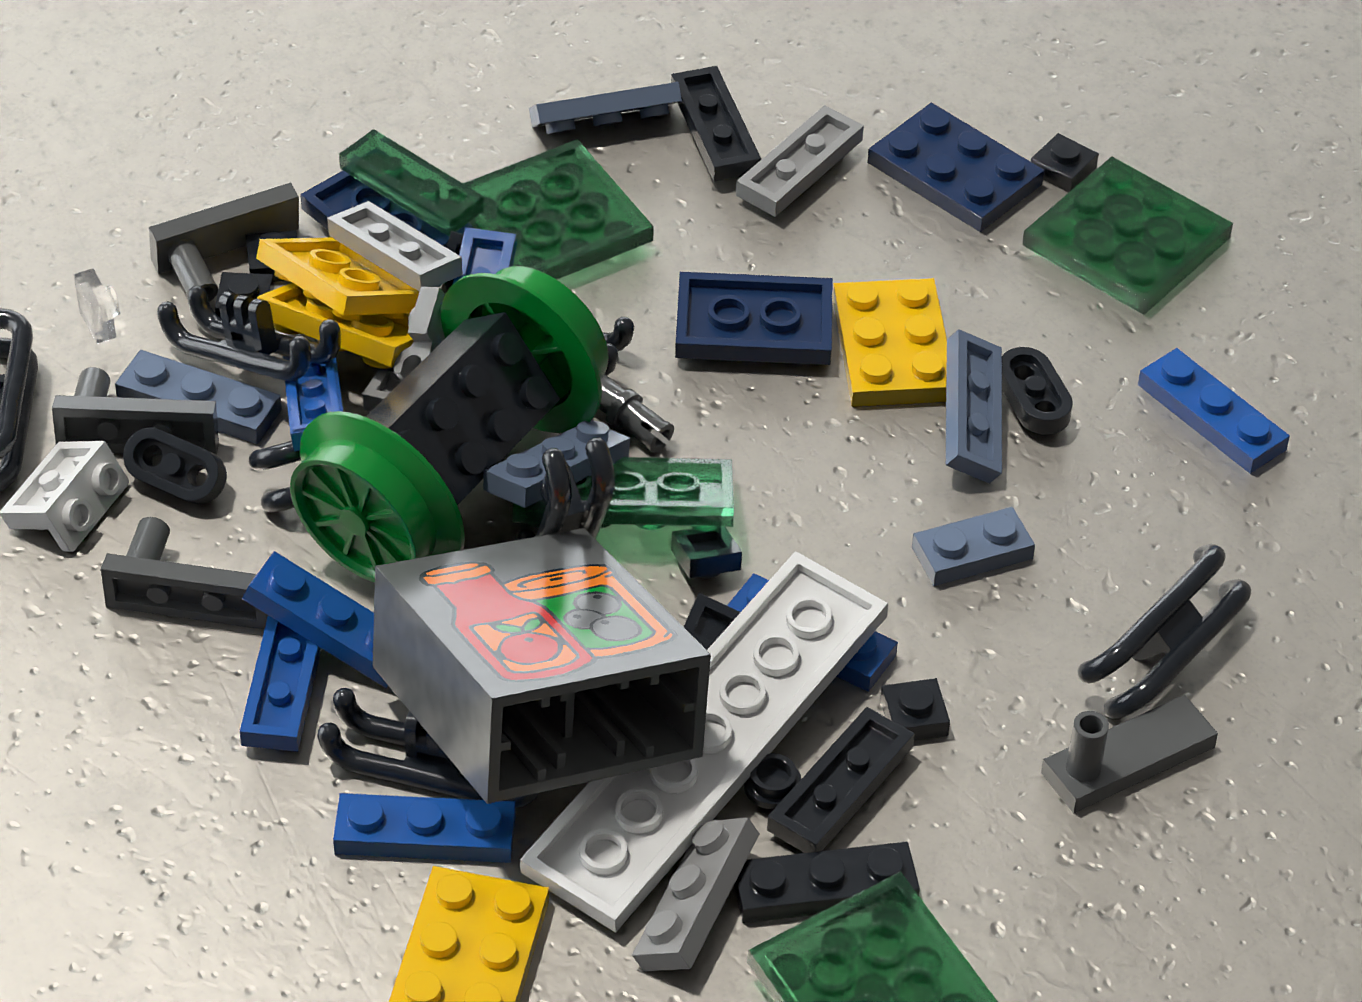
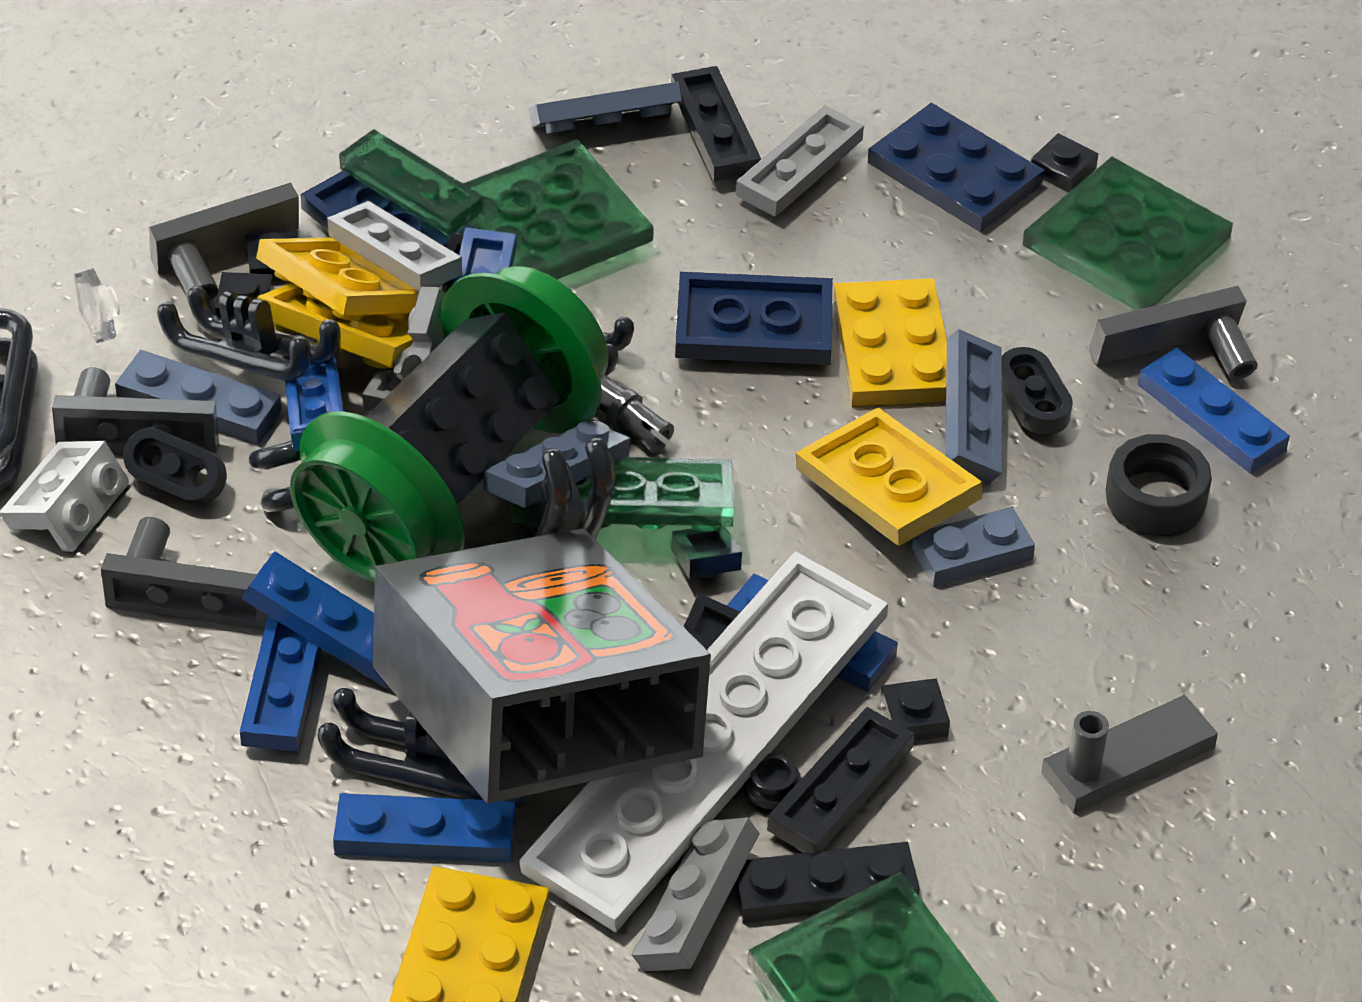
(888, 476): none -> yellow plate
(1163, 455): none -> black tyre
(1169, 627): black piece -> none
(1175, 324): none -> dark grey piece

